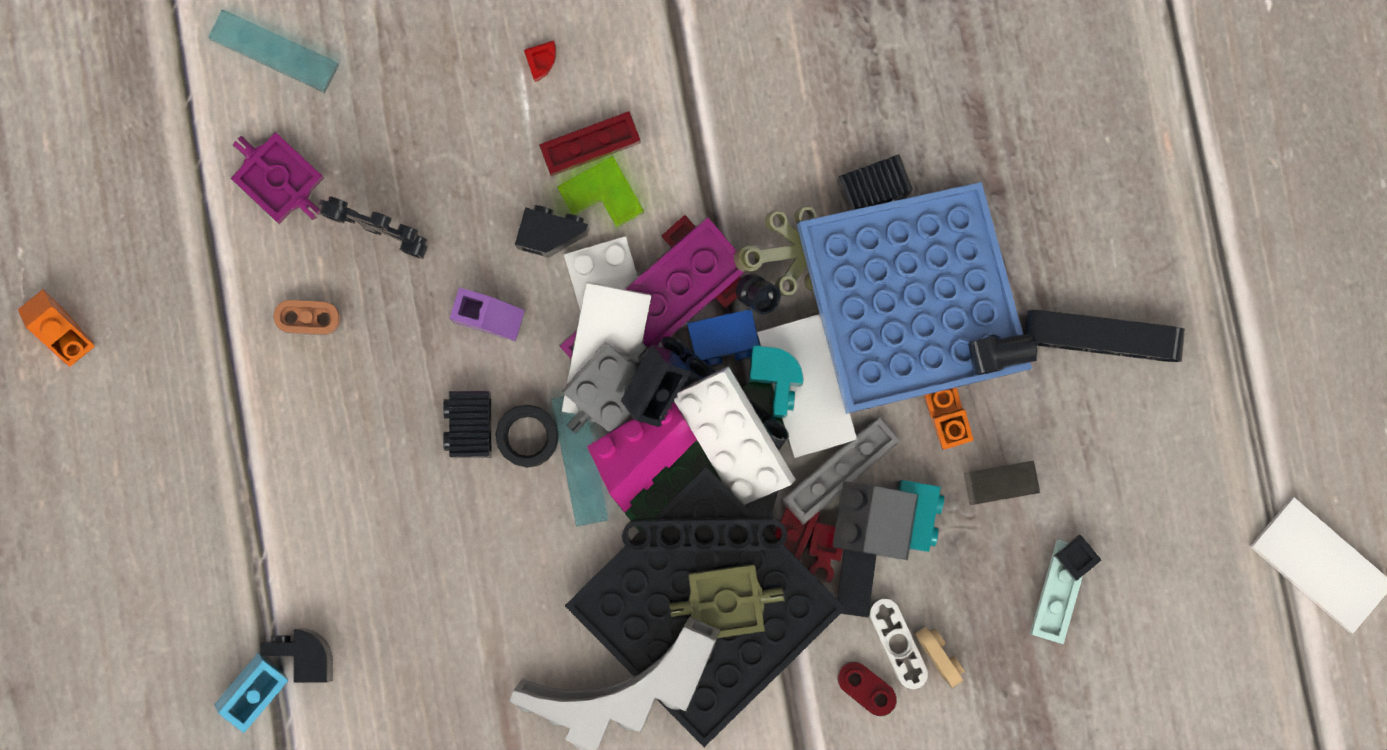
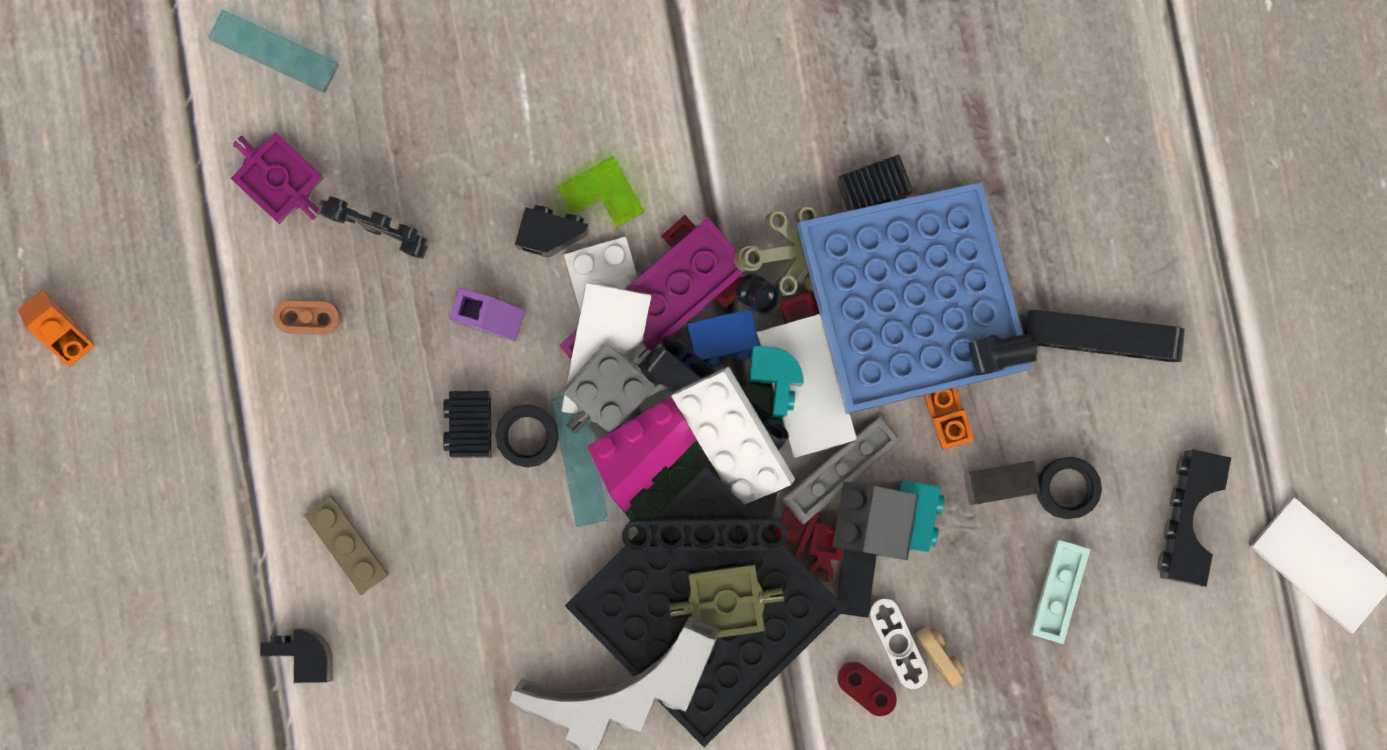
(251, 692): medium azure brick -> none
(346, 545): none -> dark tan plate
(541, 59): red tile -> none
(590, 143): dark red plate -> none
(655, 386): black brick -> none
(798, 307): none -> dark red plate
(1077, 557): black tile -> none
(1093, 484): none -> black tyre
(1184, 556): none -> black arch

